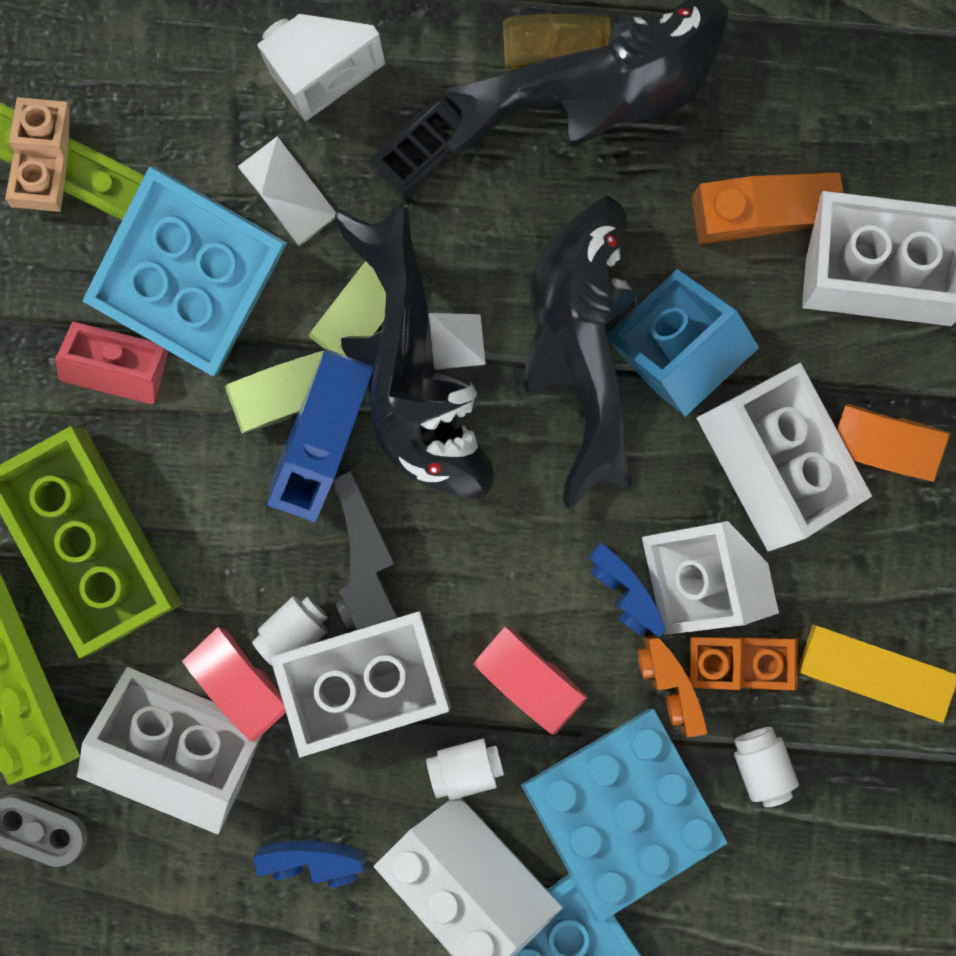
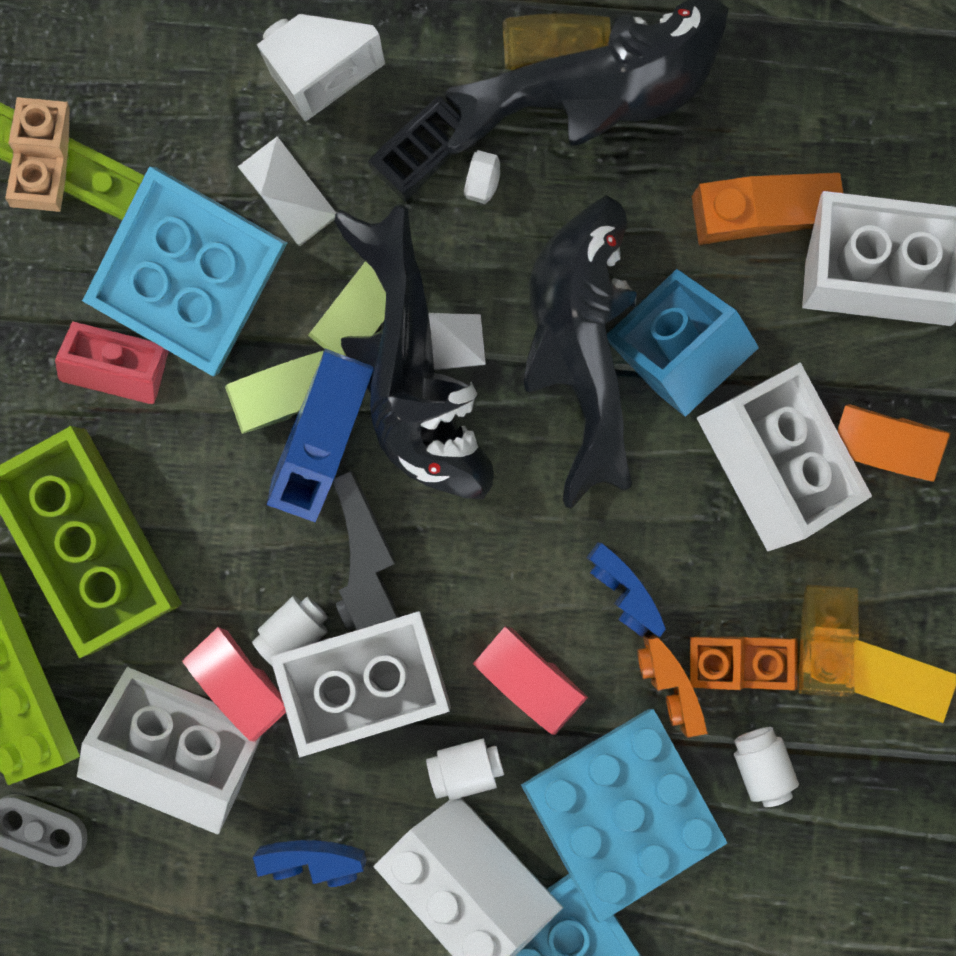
(482, 177): none -> white tile
(708, 578): white slope -> none
(828, 641): none -> clear yellow slope

